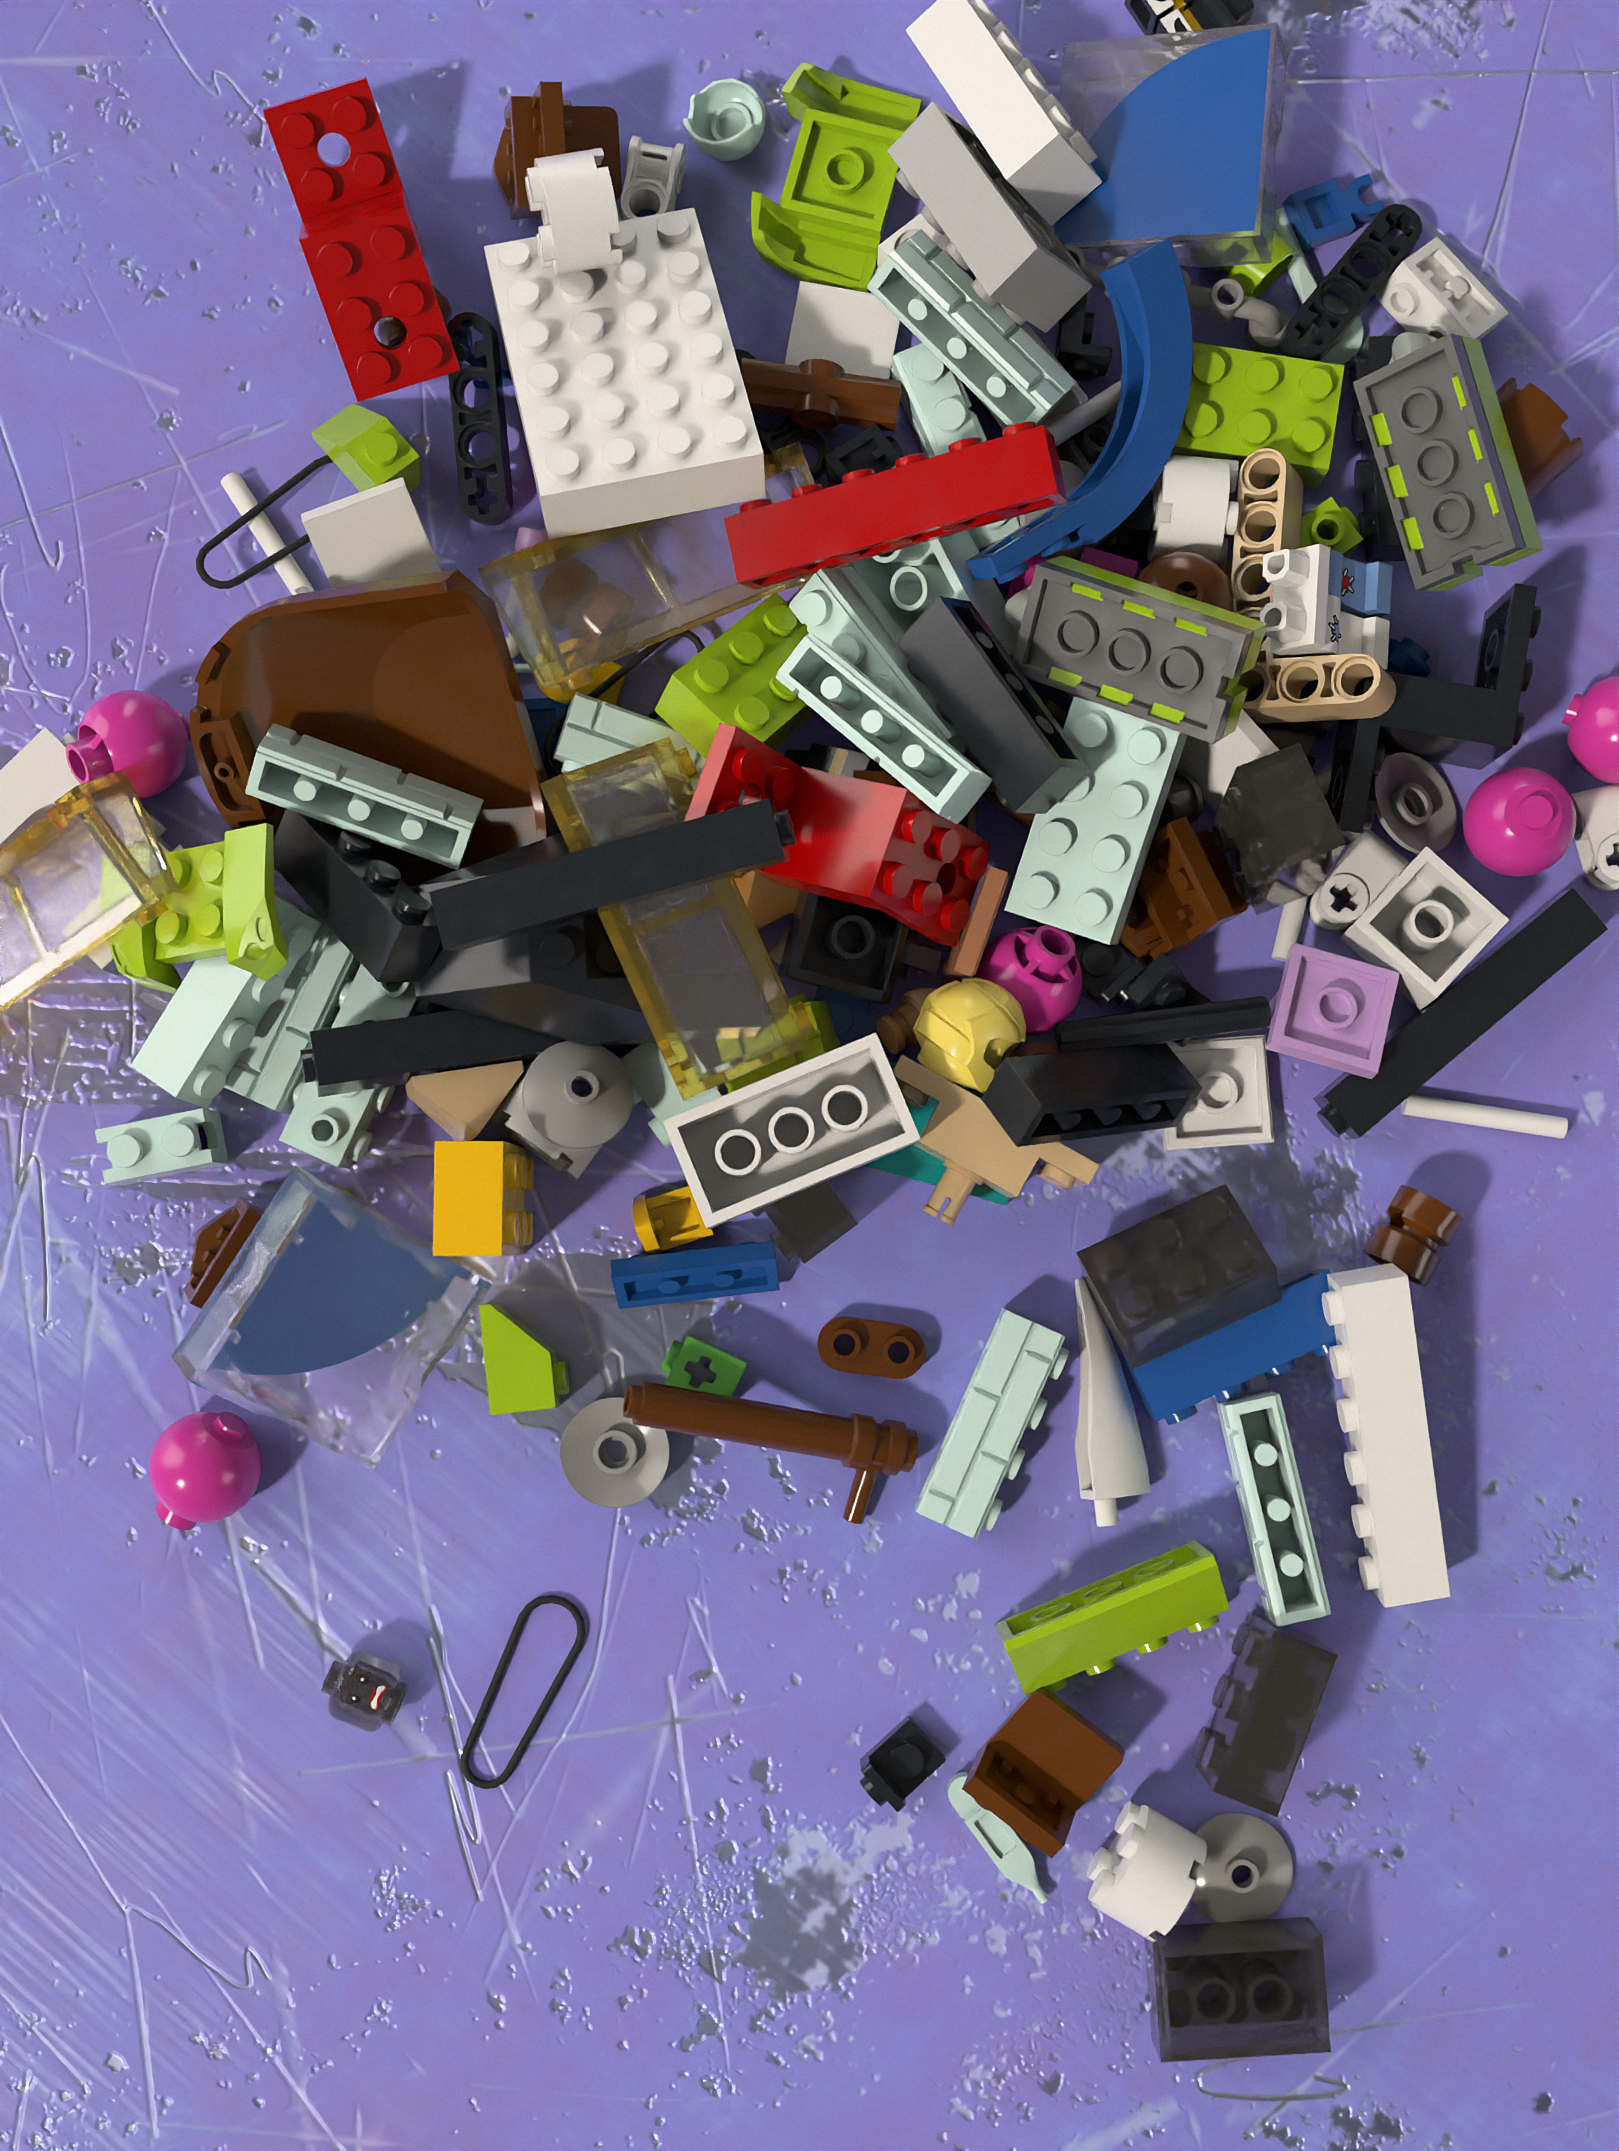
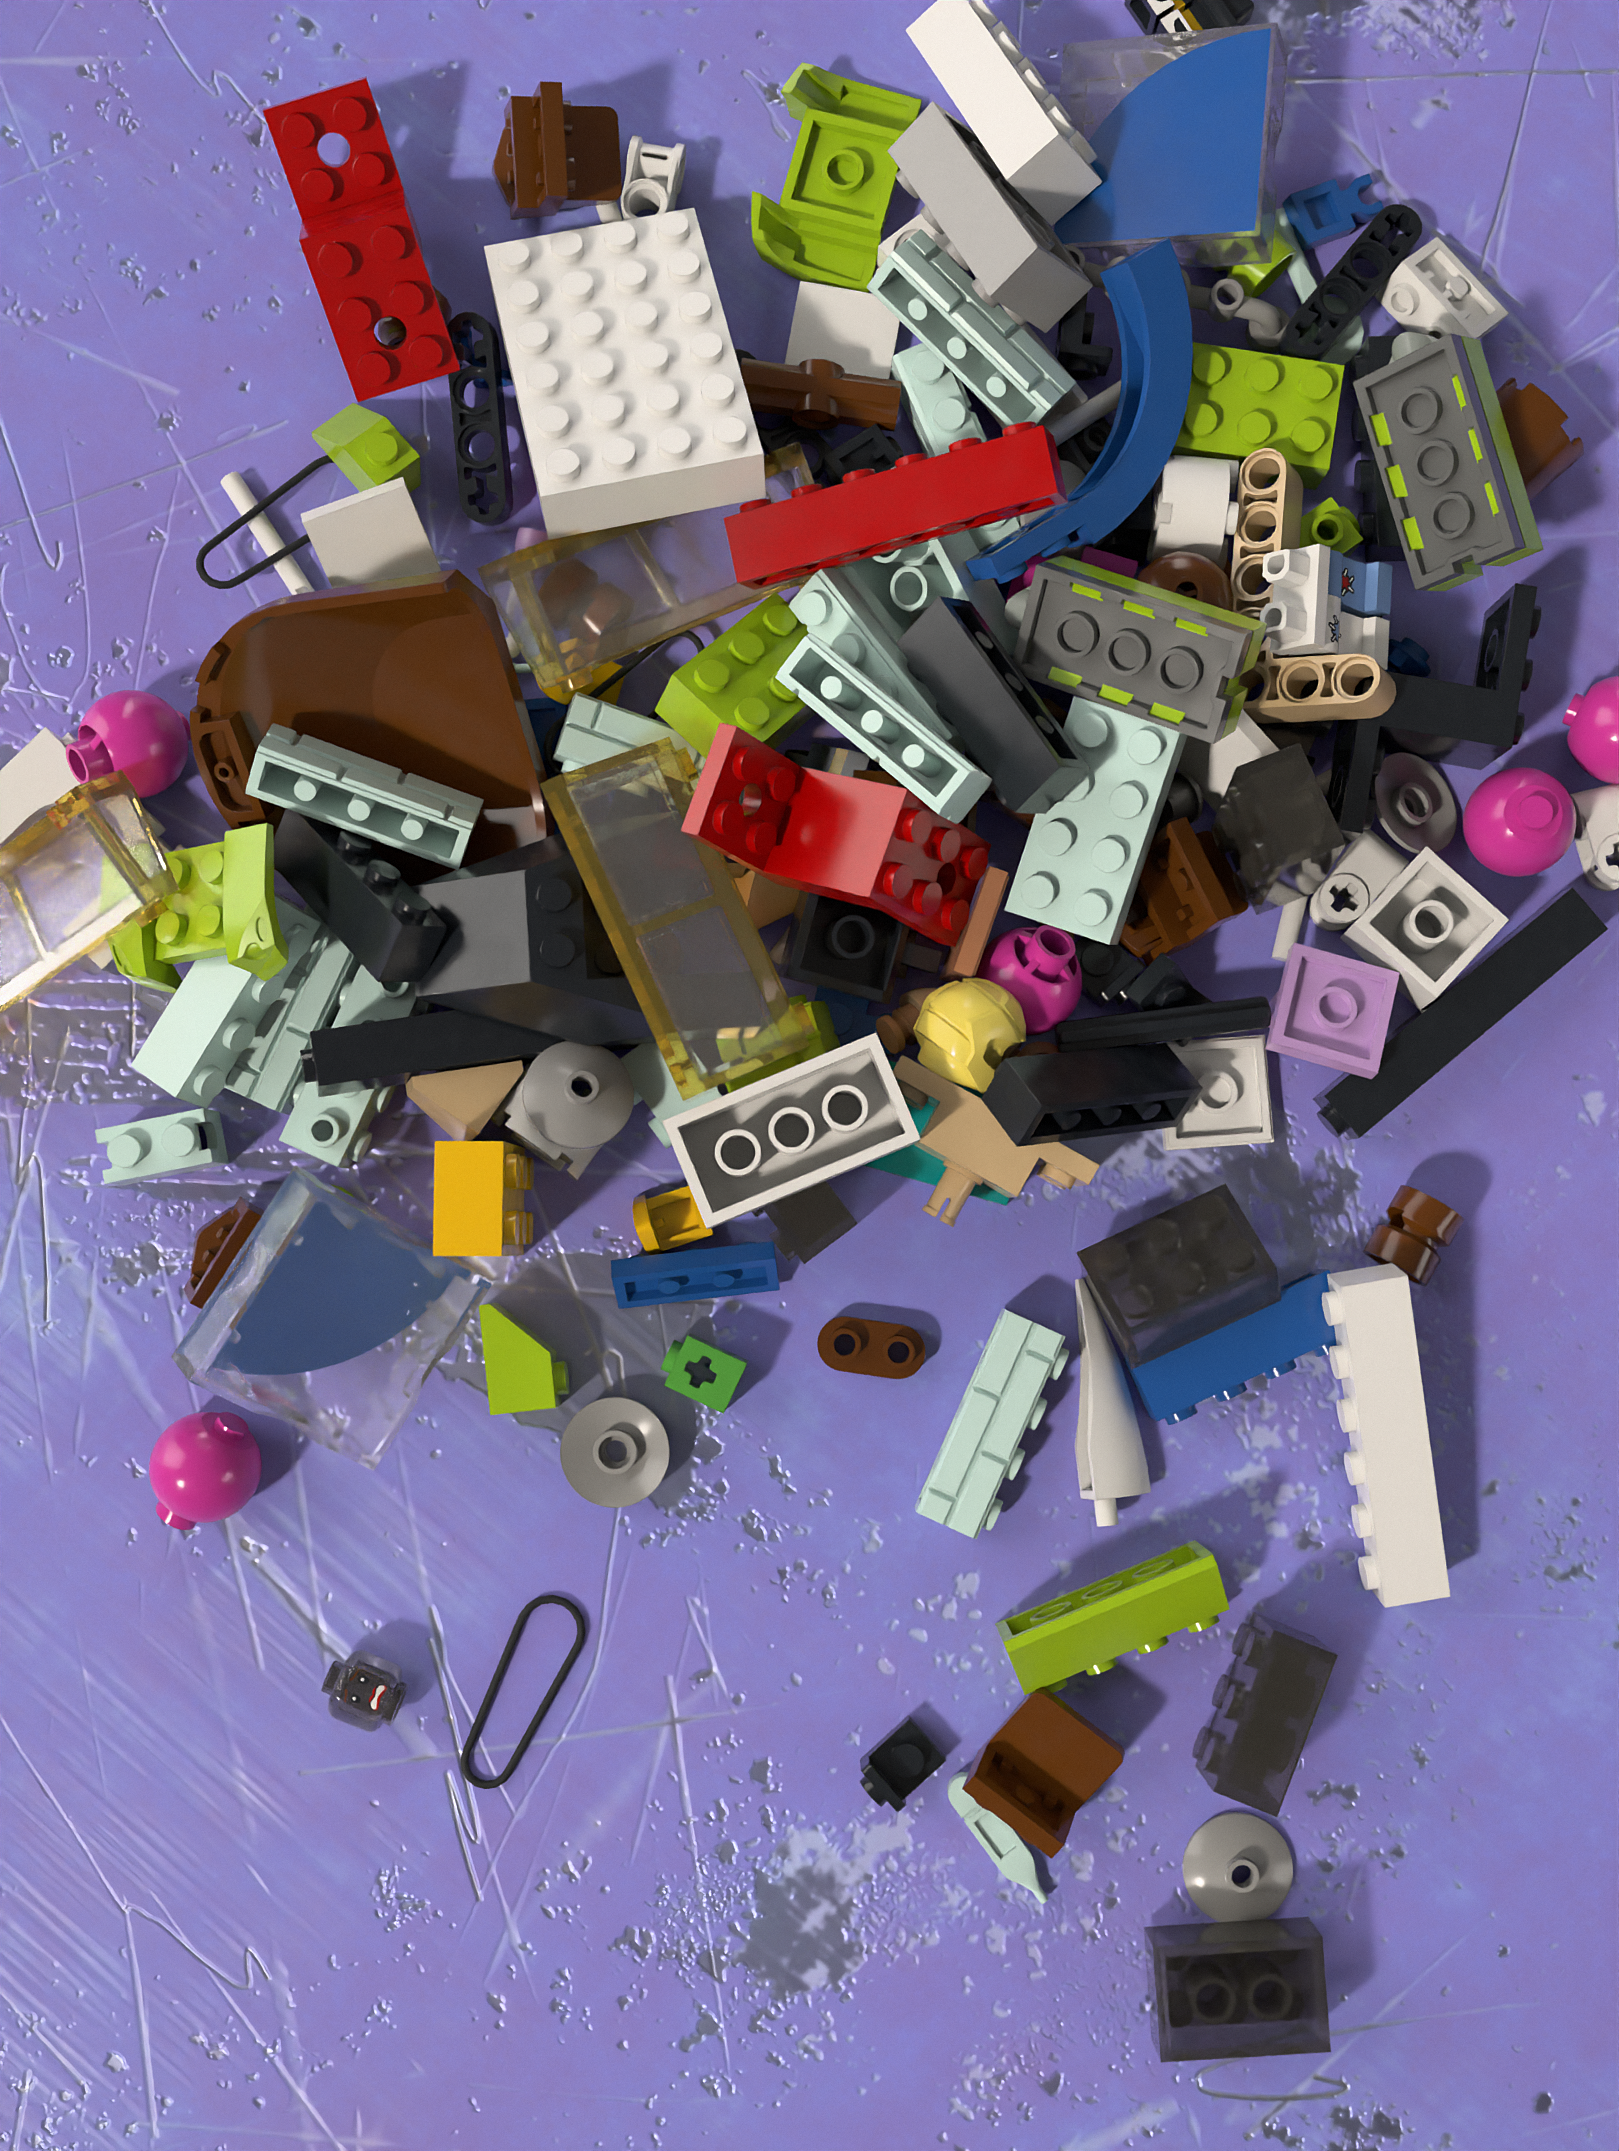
(575, 211): white brick -> none
(613, 874): black brick -> none
(726, 119): light aqua hair -> none
(852, 1439): reddish brown cylinder -> none
(1145, 1871): white brick -> none
(1273, 1508): light aqua brick -> none
(1485, 1116): white bar -> none

